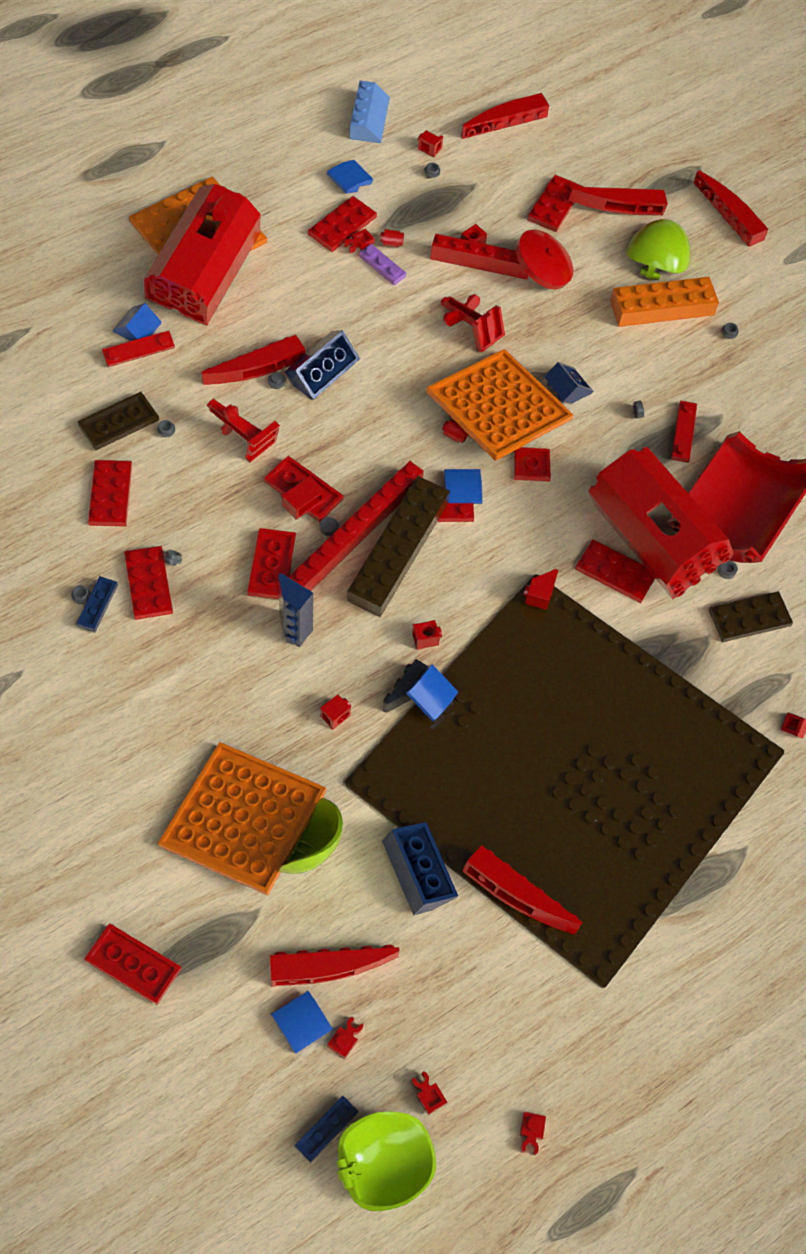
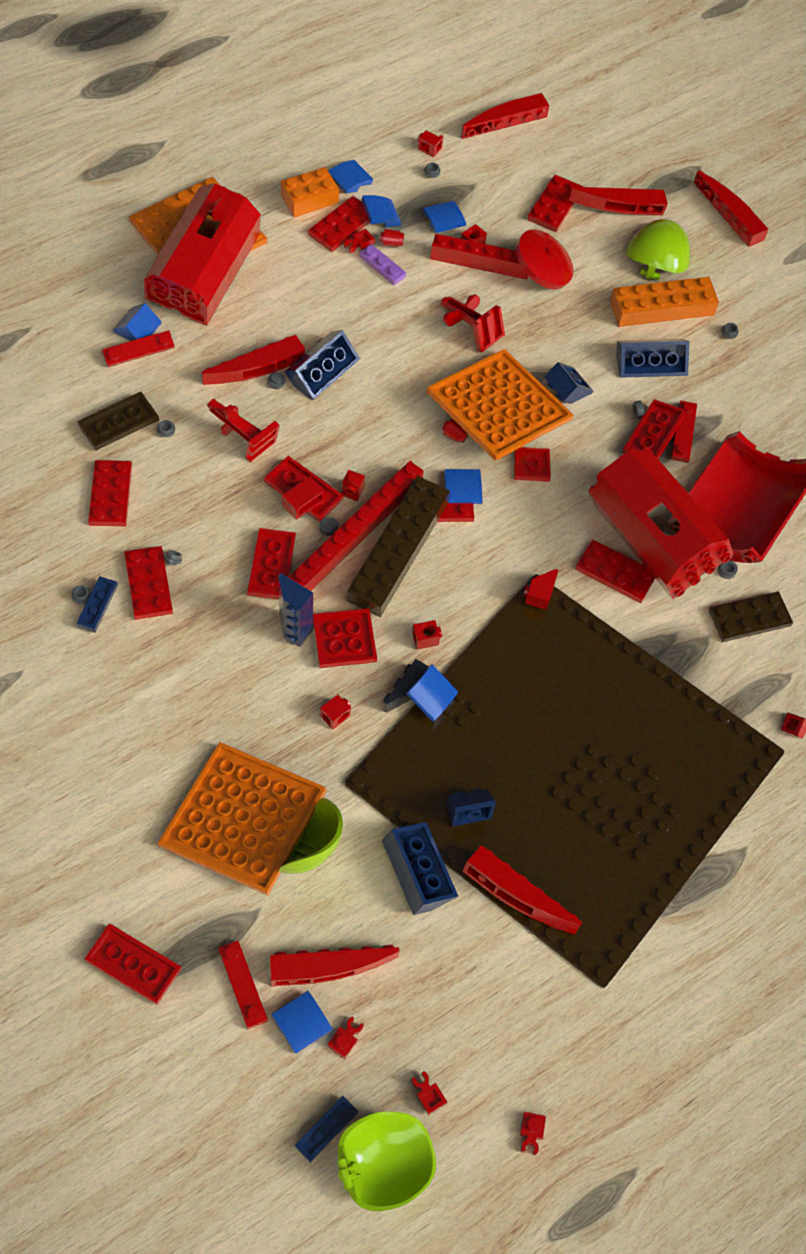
(243, 985): none -> red plate
(309, 192): none -> orange brick
(344, 638): none -> red plate
(353, 485): none -> red brick
(369, 113): medium blue slope -> none
(380, 210): none -> blue slope
(444, 216): none -> blue slope
(470, 807): none -> dark blue slope
(653, 357): none -> dark blue slope
(656, 428): none -> red plate

